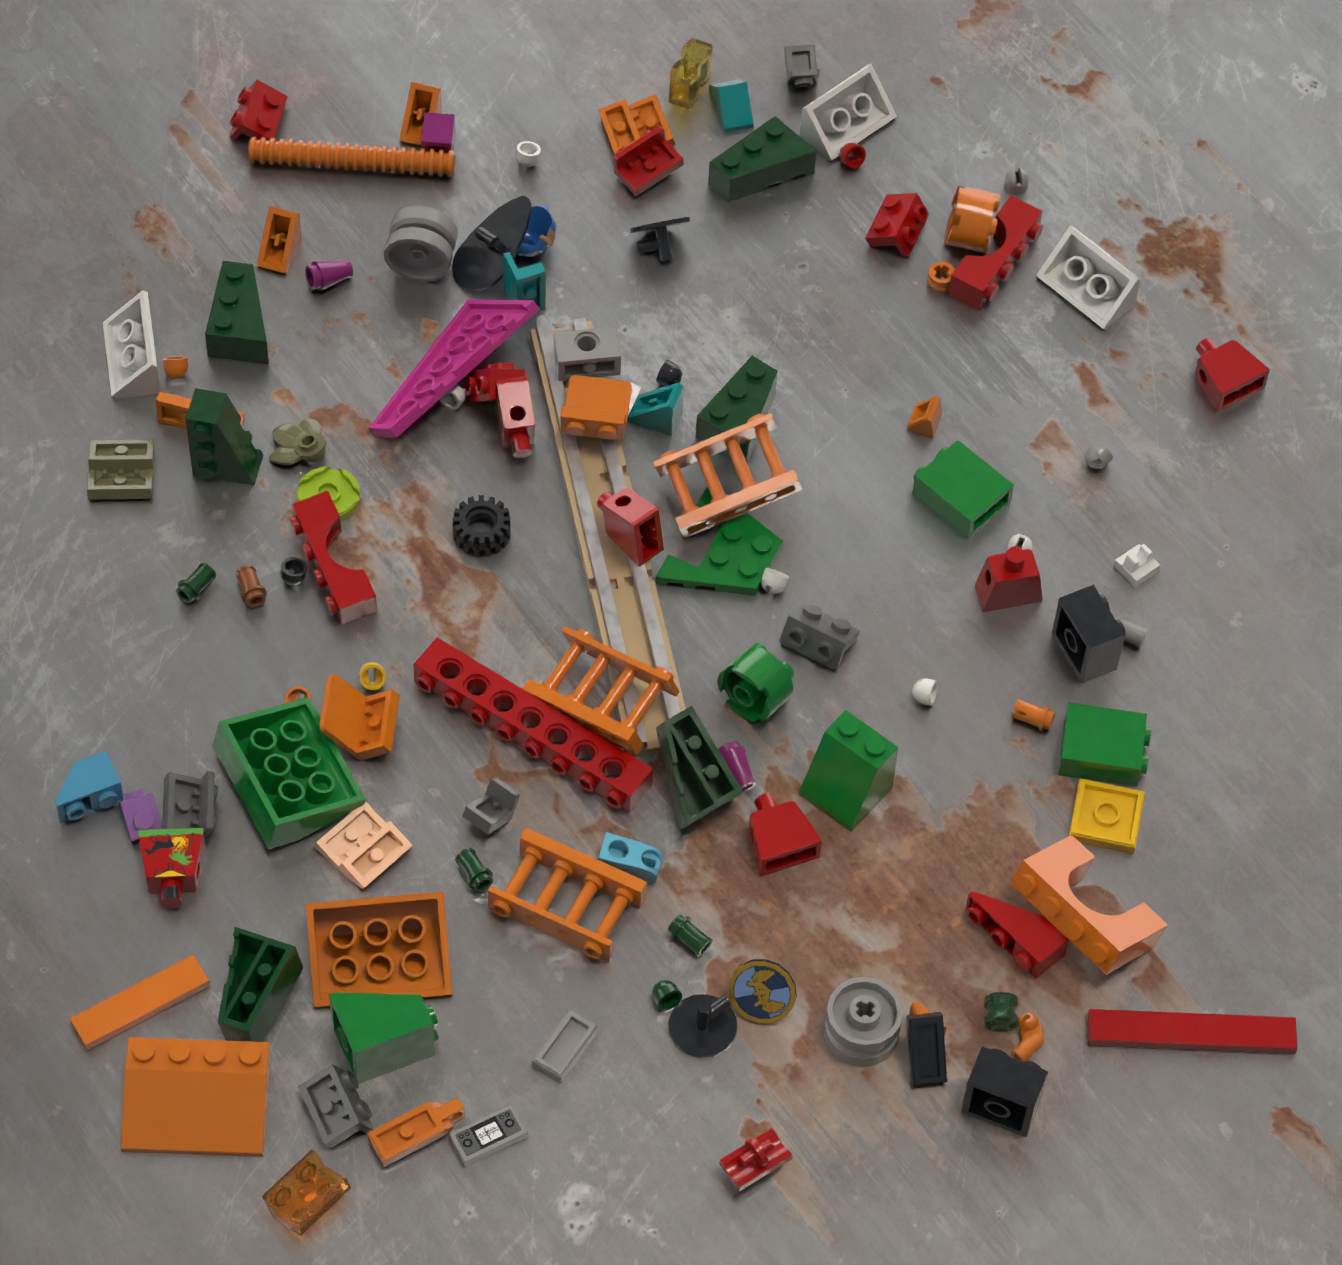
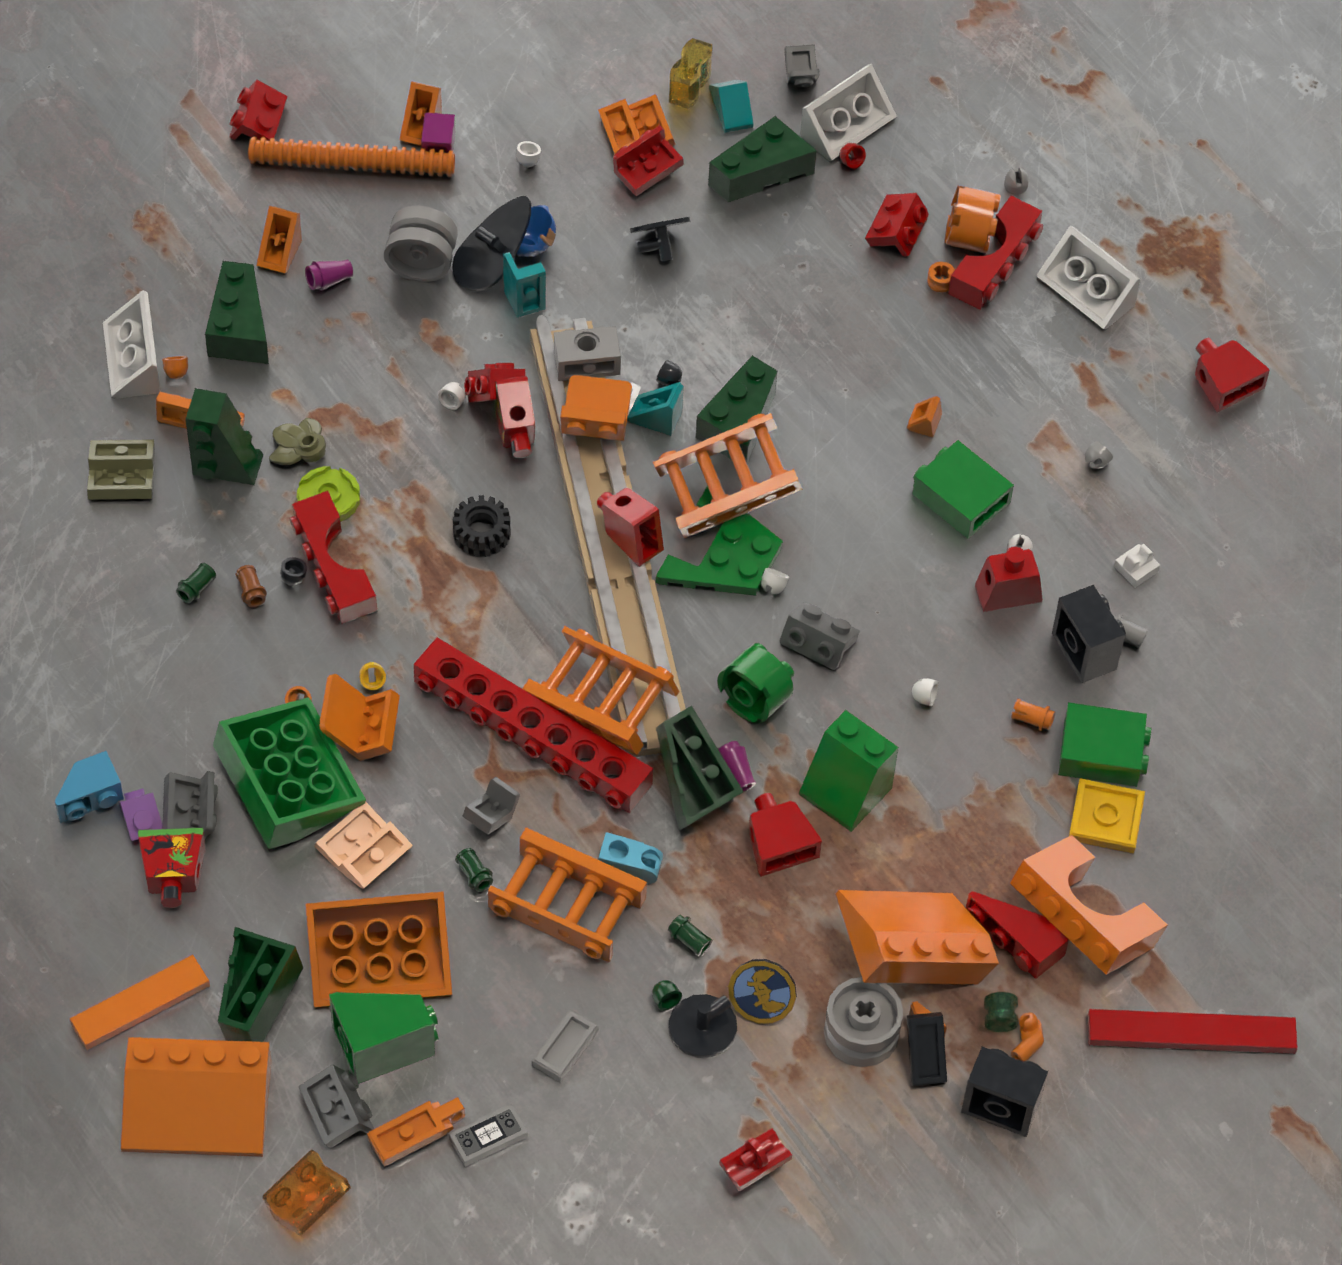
(462, 345): dark pink wing -> none
(915, 938): none -> orange slope

